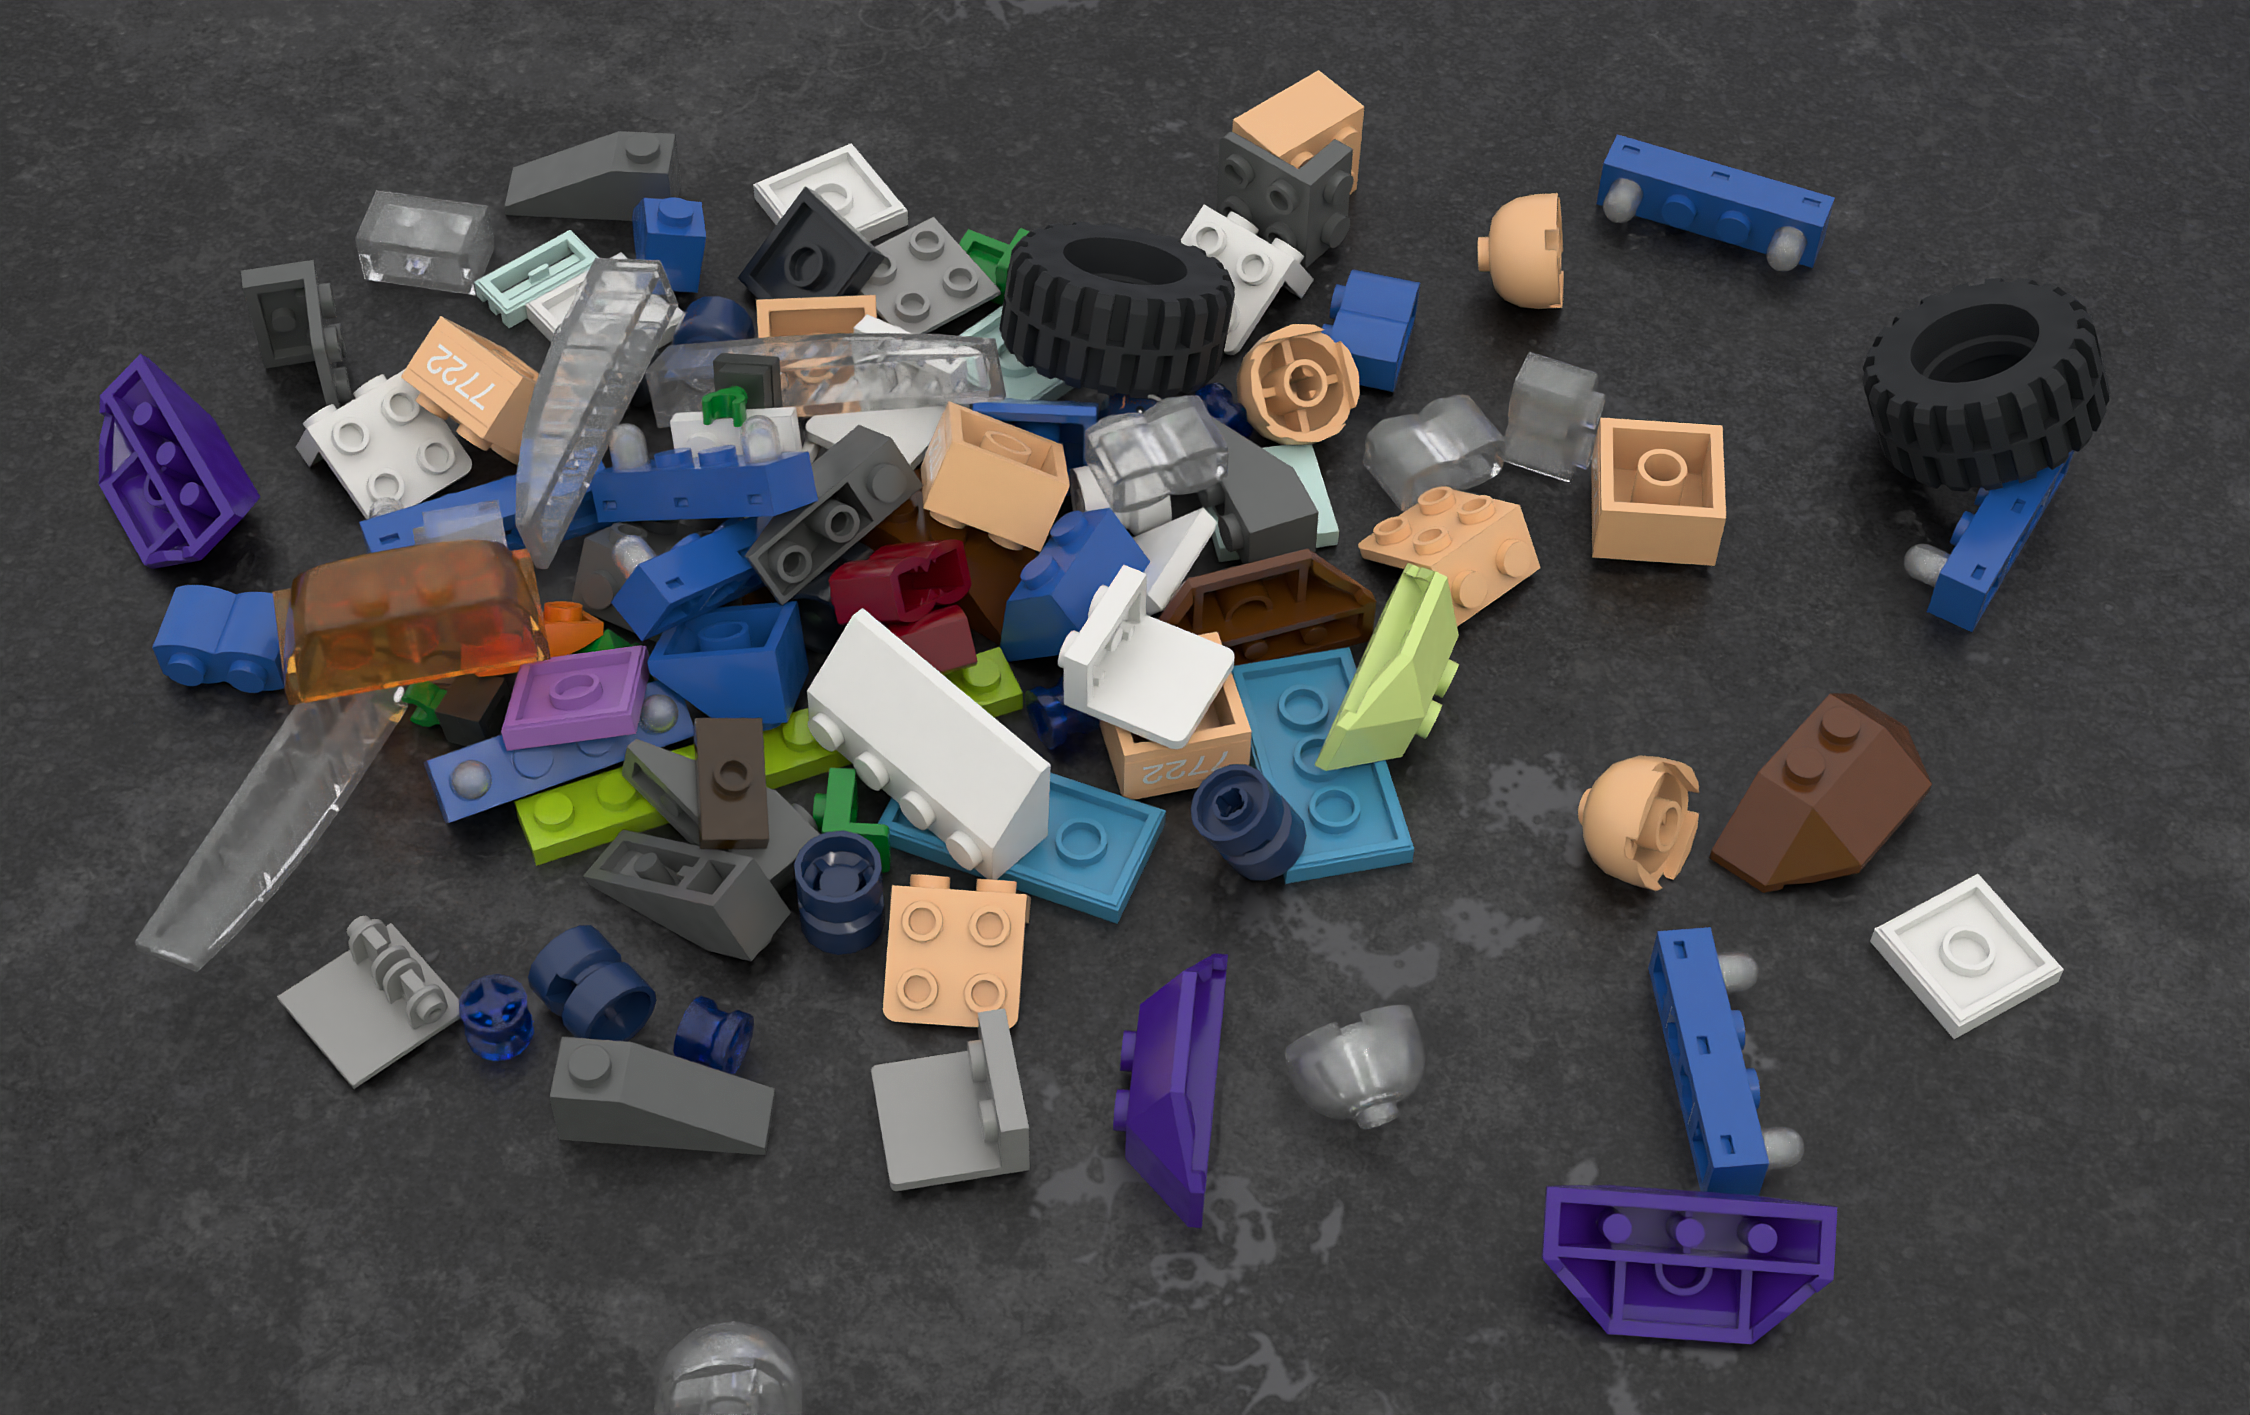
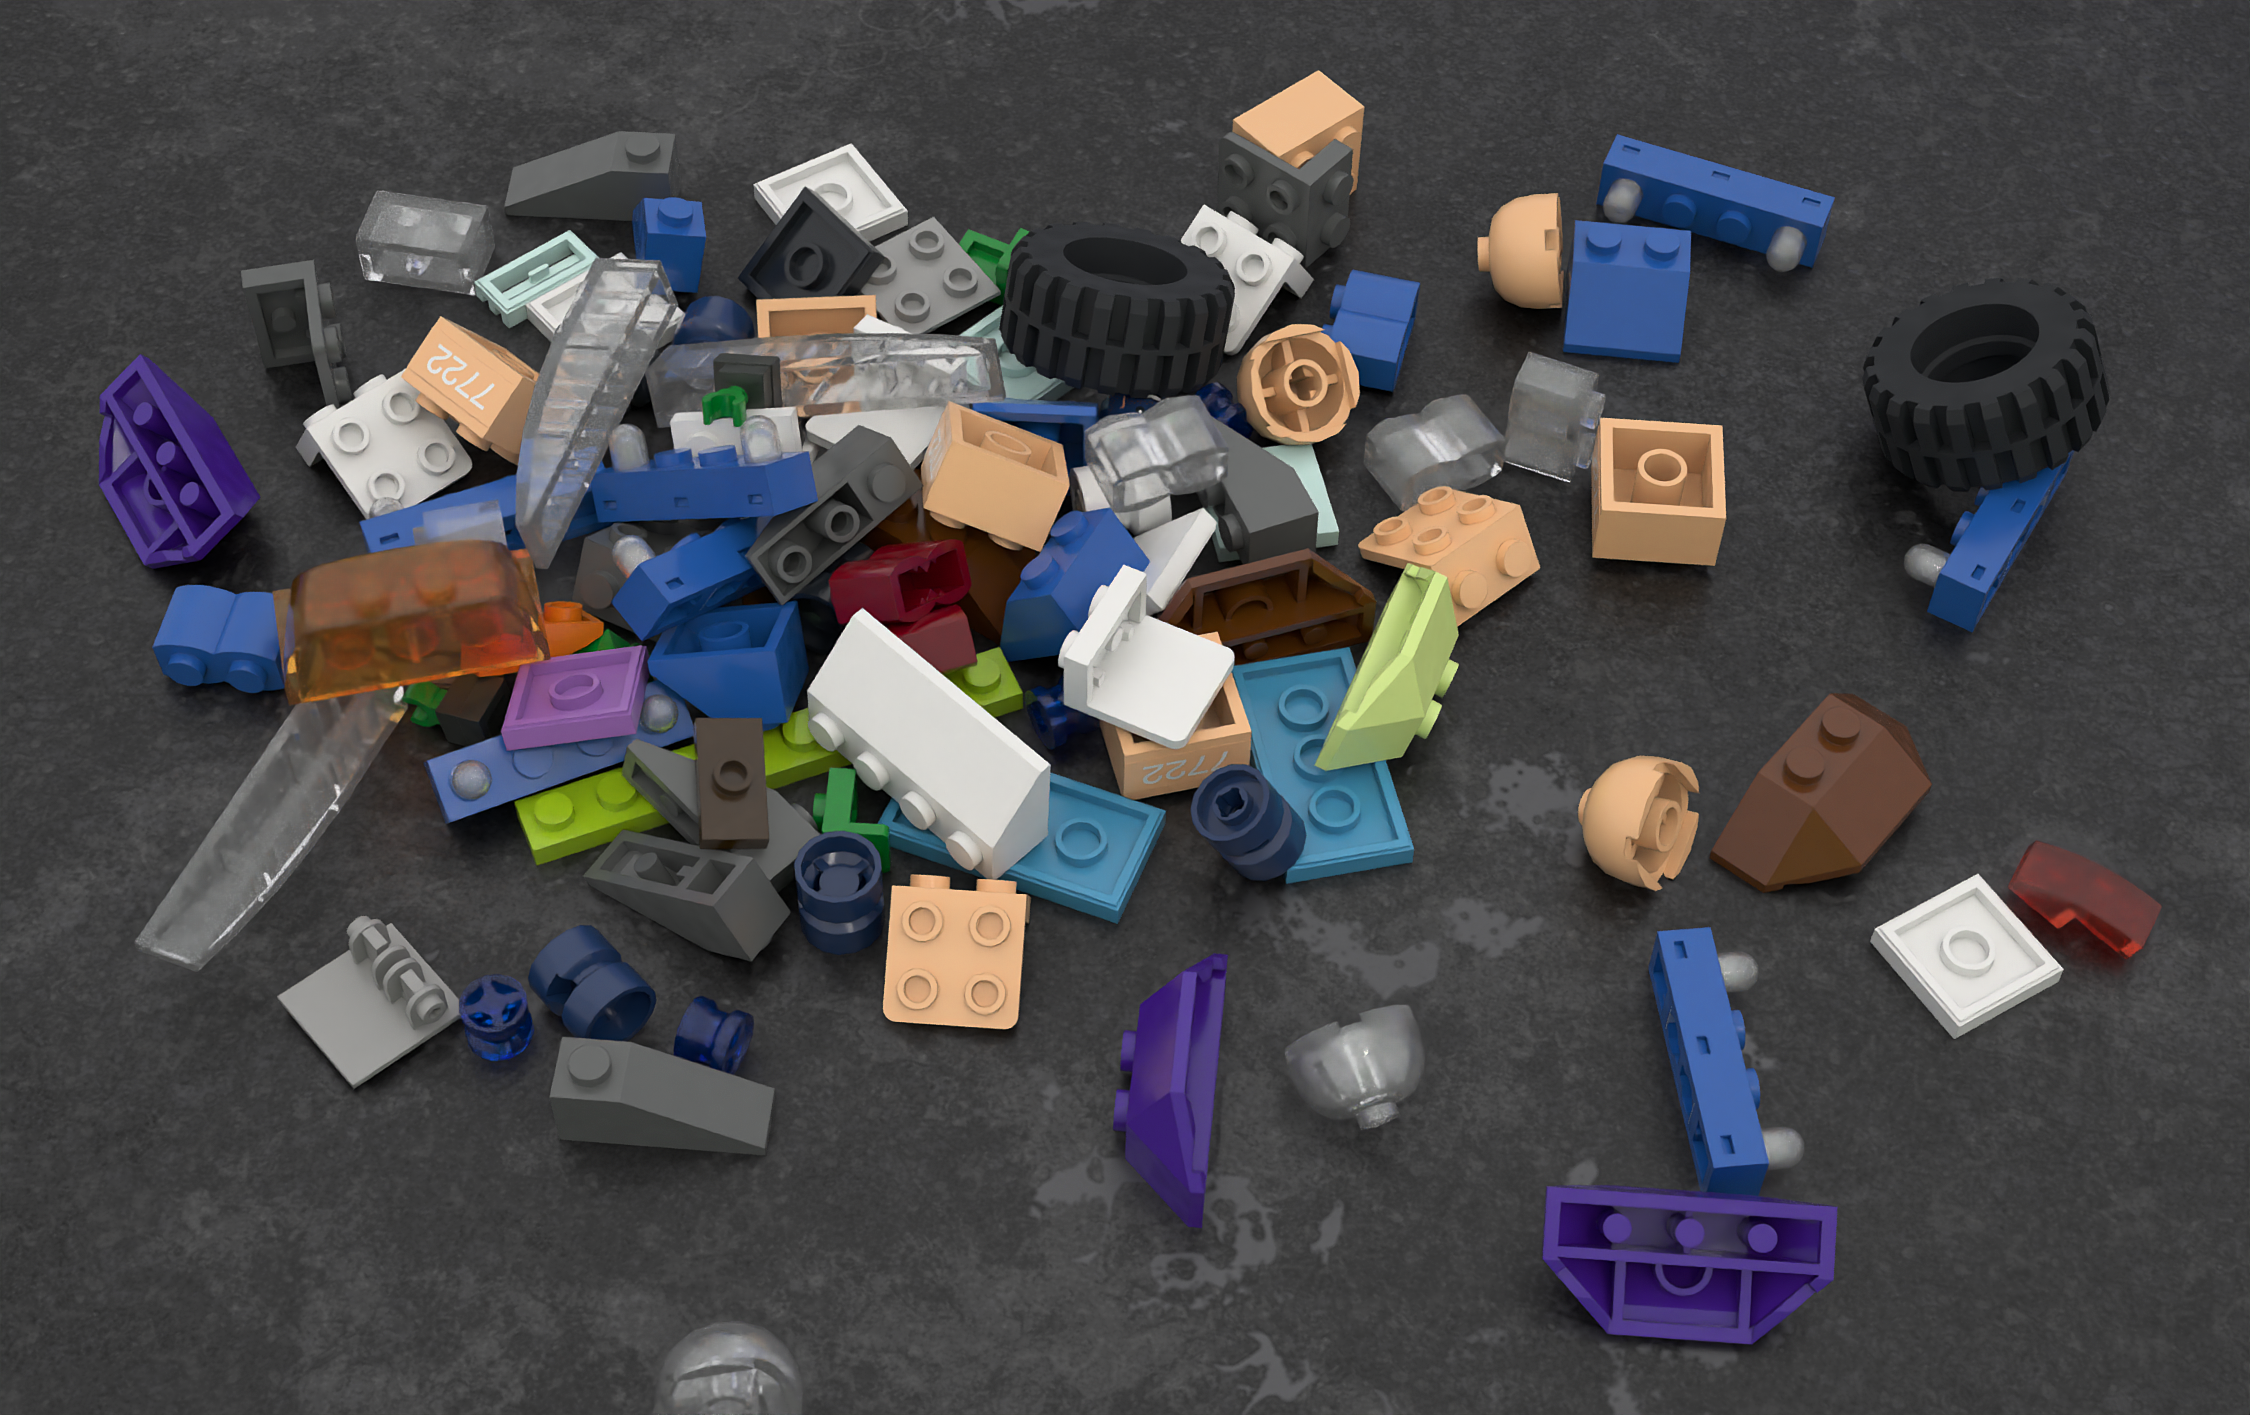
(954, 1112): light grey bracket -> none
(1626, 291): none -> blue slope
(2070, 887): none -> clear red slope

